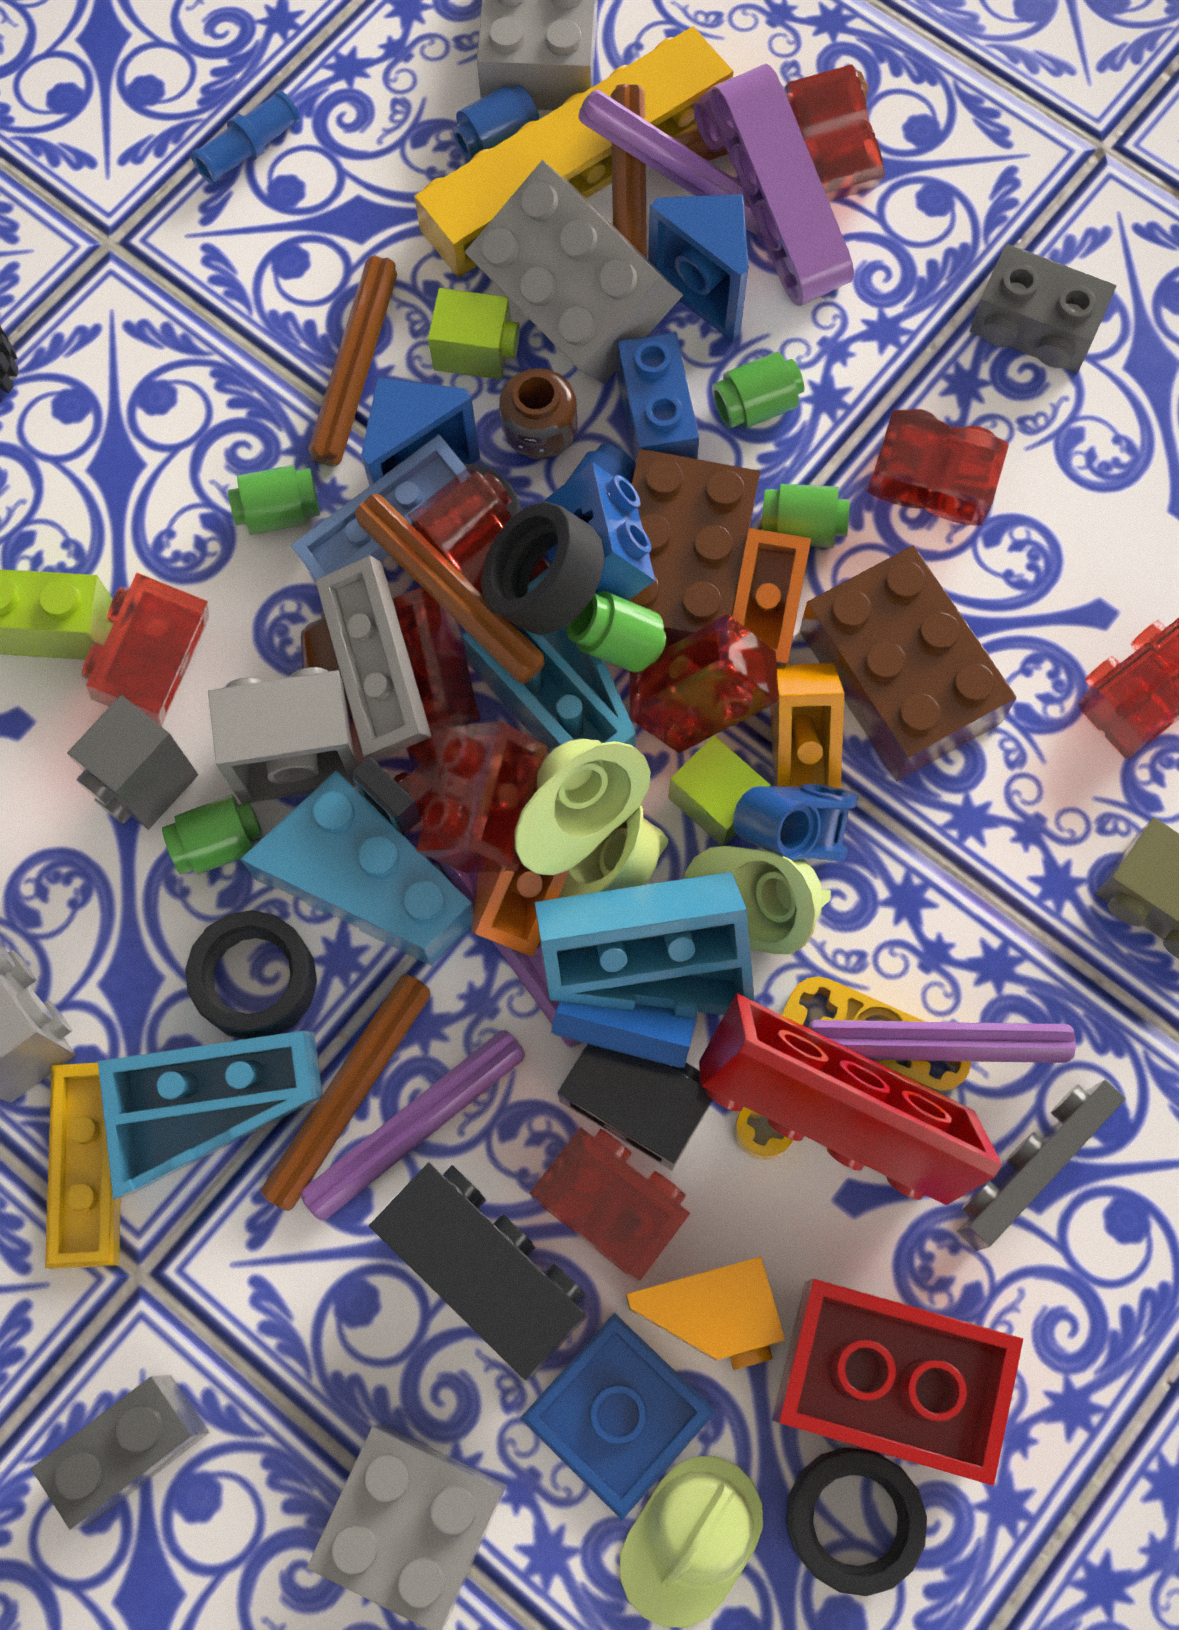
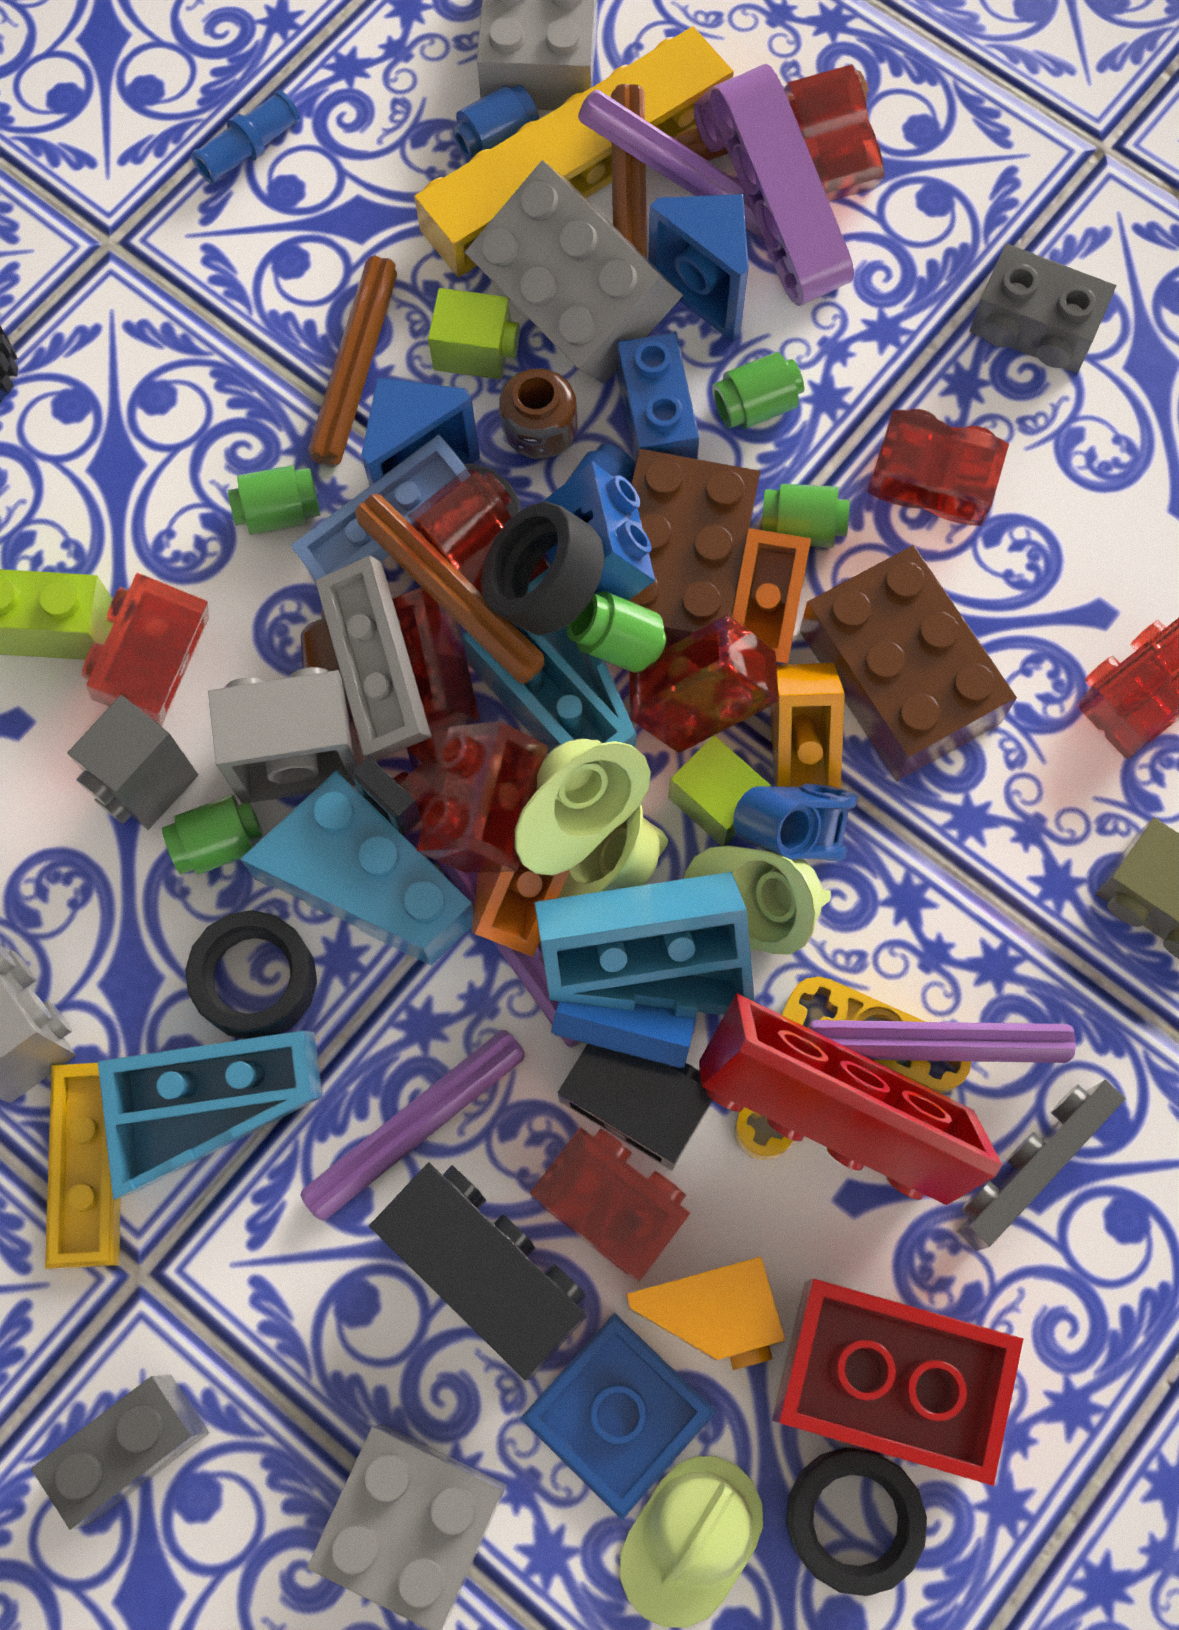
(345, 1092): dark orange axle -> none

